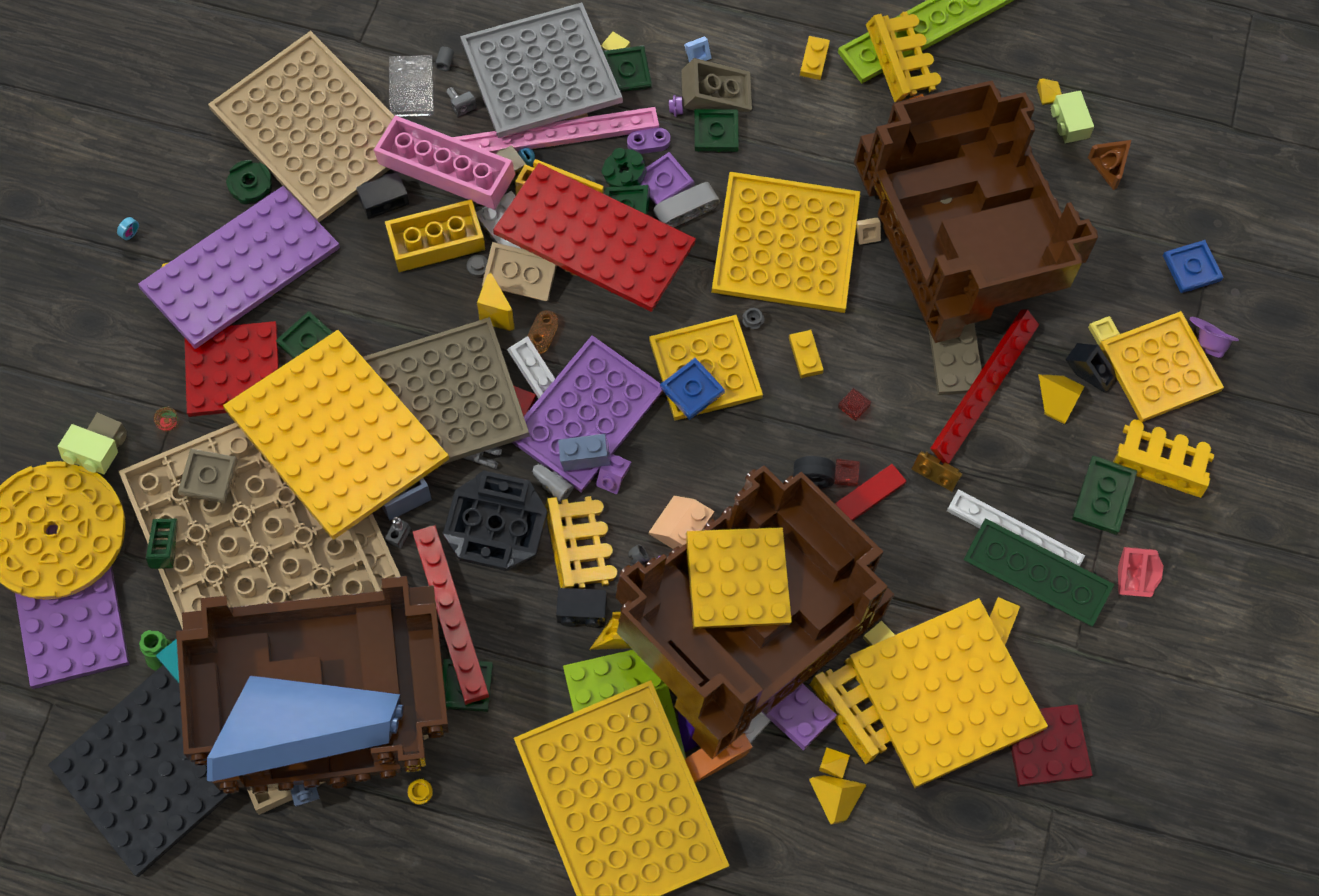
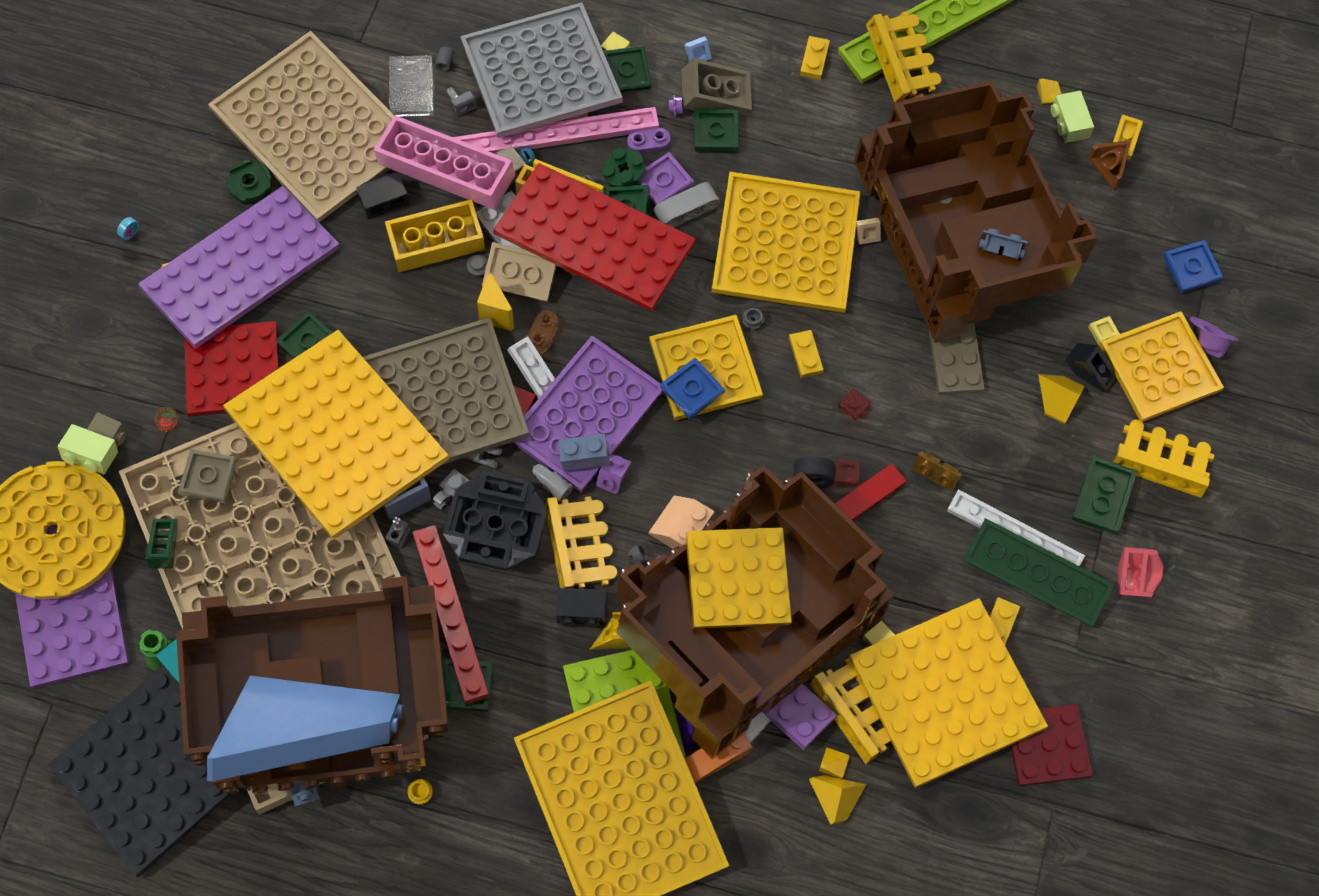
(448, 487): none -> light grey plate
(984, 386): red plate -> none
(995, 240): none -> sand blue hinge
(1128, 130): none -> yellow plate

